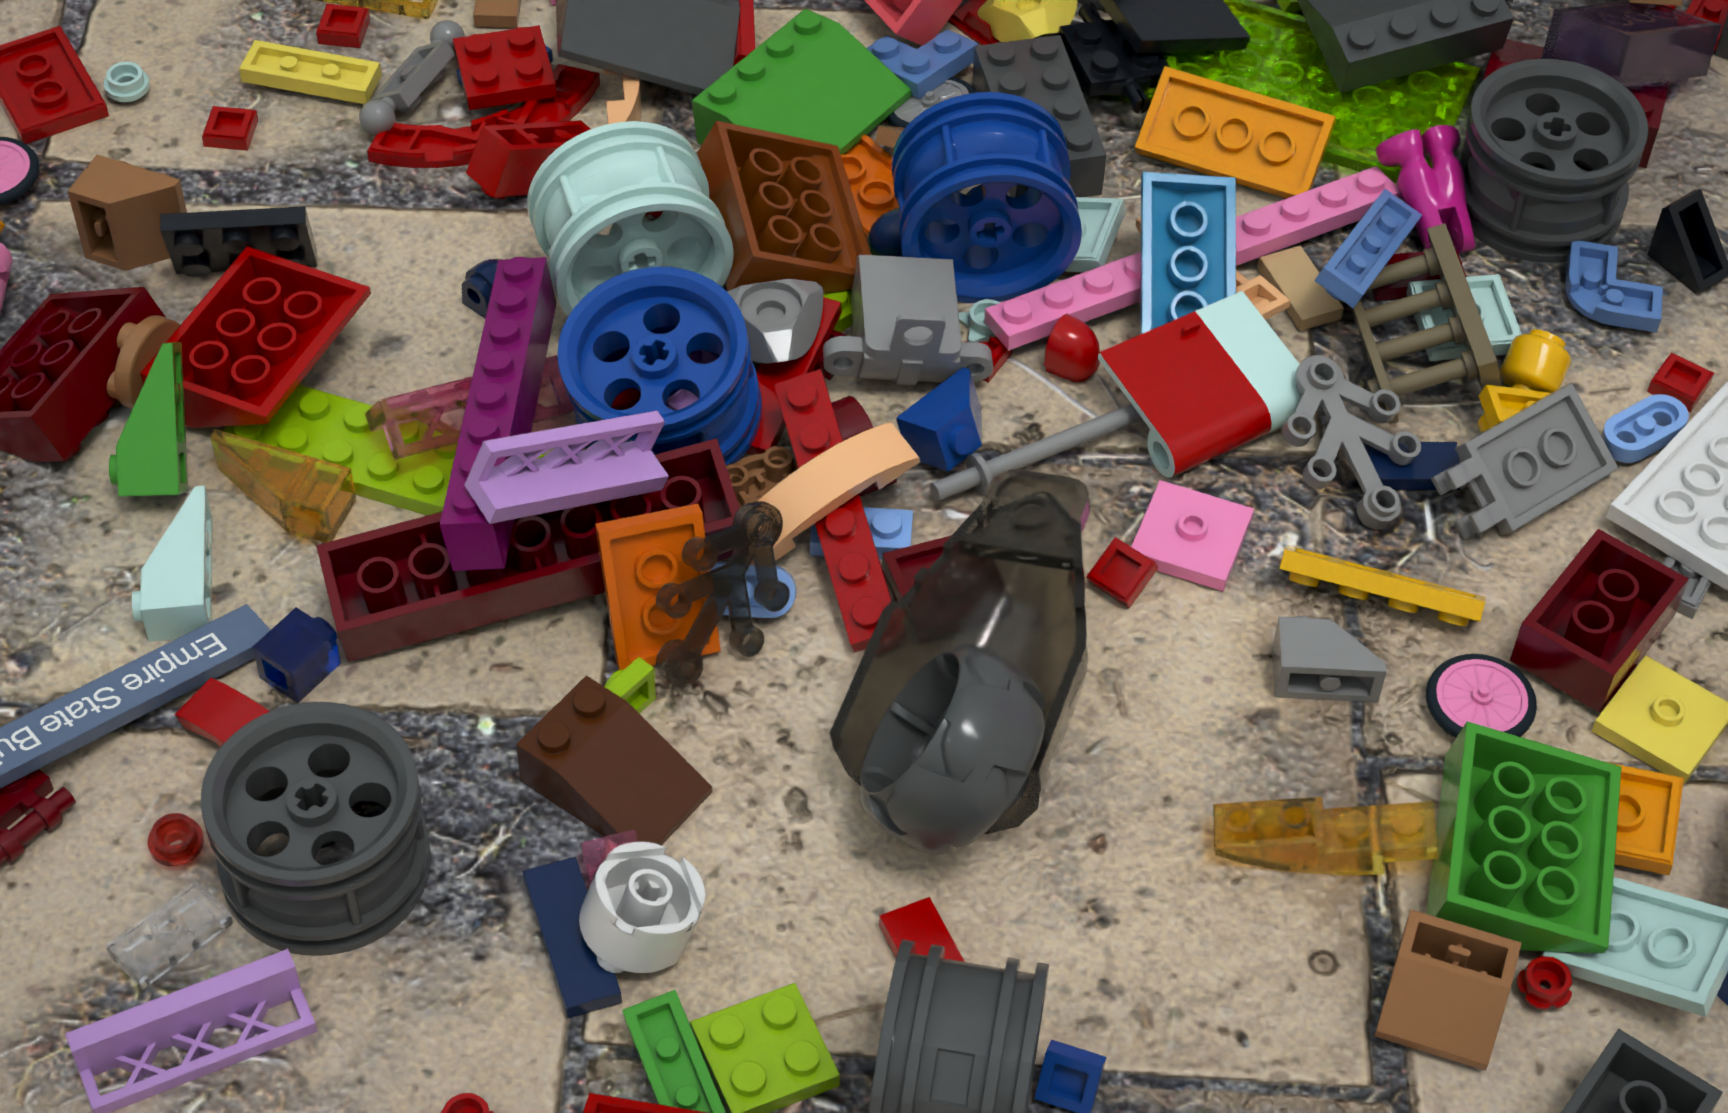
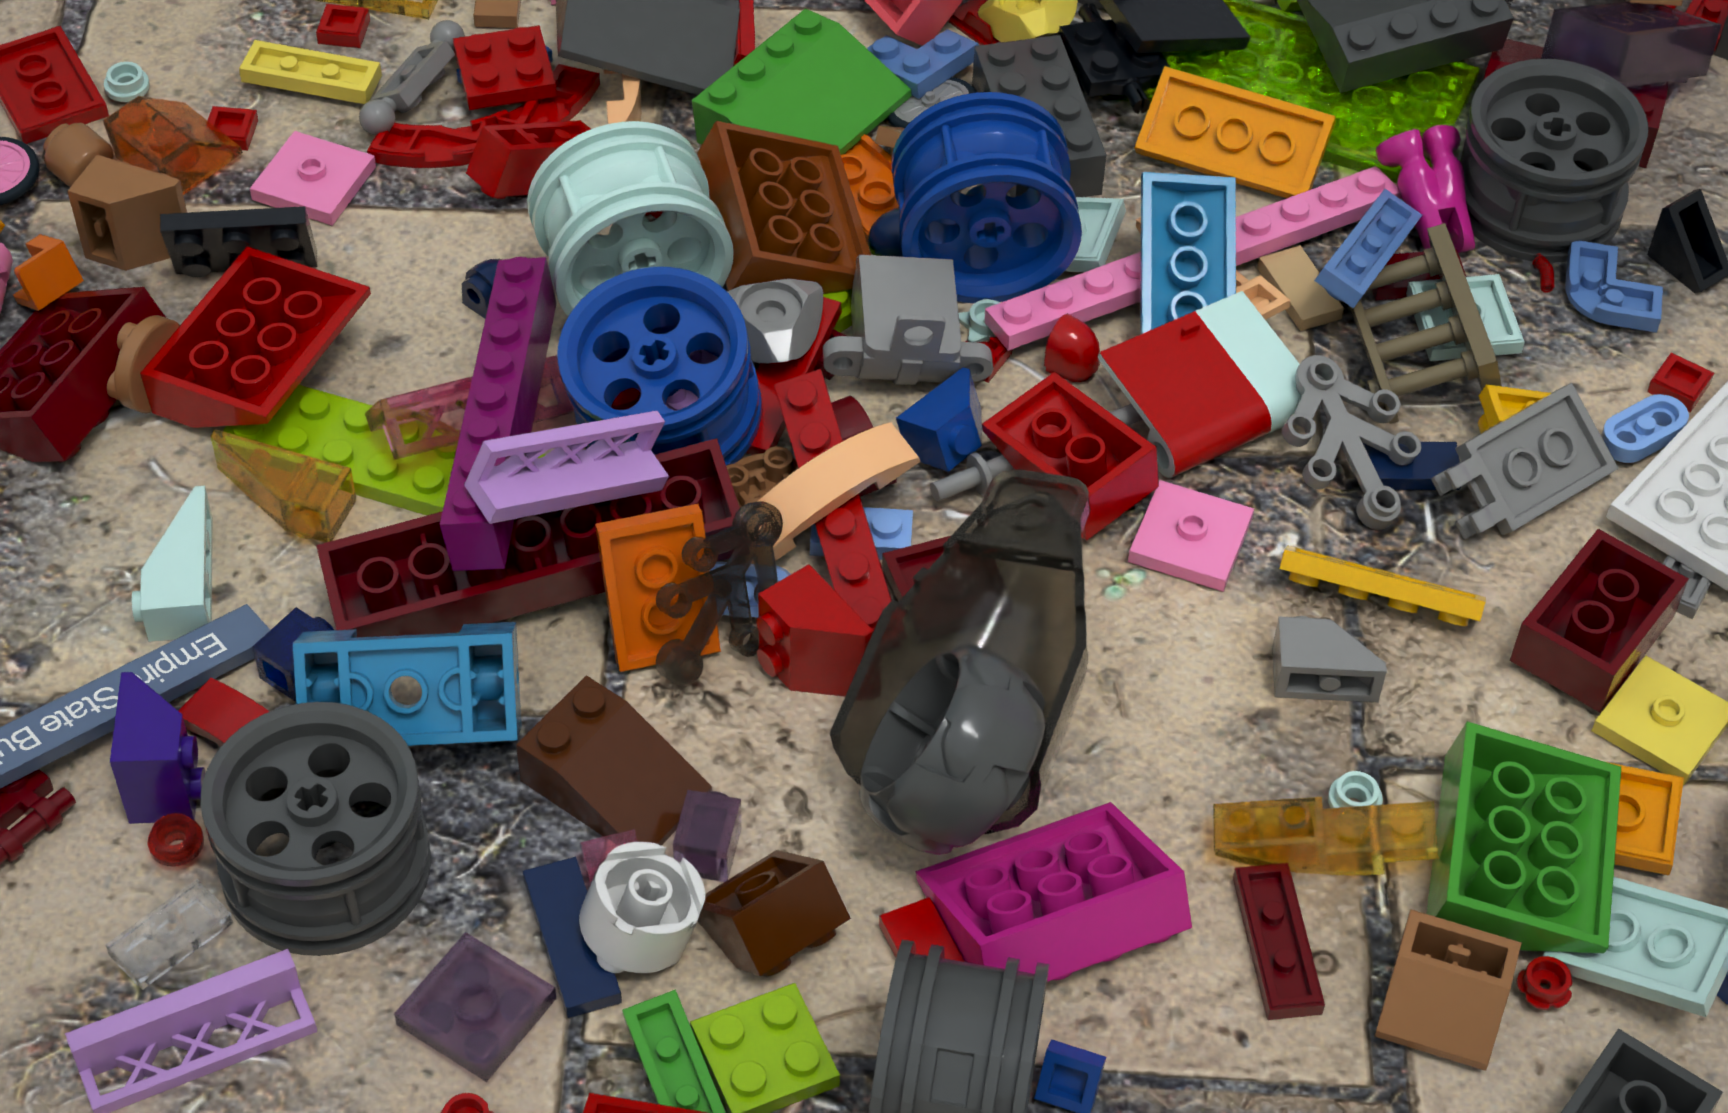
(46, 273): none -> orange panel
(72, 149): none -> medium nougat head
(153, 442): bright green slope -> none
(153, 755): none -> dark purple slope
(169, 140): none -> clear orange slope
(313, 176): none -> bright pink plate
(464, 679): none -> dark azure plate
(475, 1006): none -> clear purple plate
(634, 684): lime plate -> none
(708, 833): none -> clear purple brick
(773, 912): none -> reddish brown slope
(810, 635): none -> red slope
(1060, 895): none -> dark pink slope
(1070, 435): none -> red slope
(1122, 572): red tile -> none
(1278, 941): none -> dark red tile
(1357, 786): none -> light aqua plate
(1480, 692): bright pink wheel -> none
(1536, 362): yellow head -> none
(1544, 271): none -> red leg

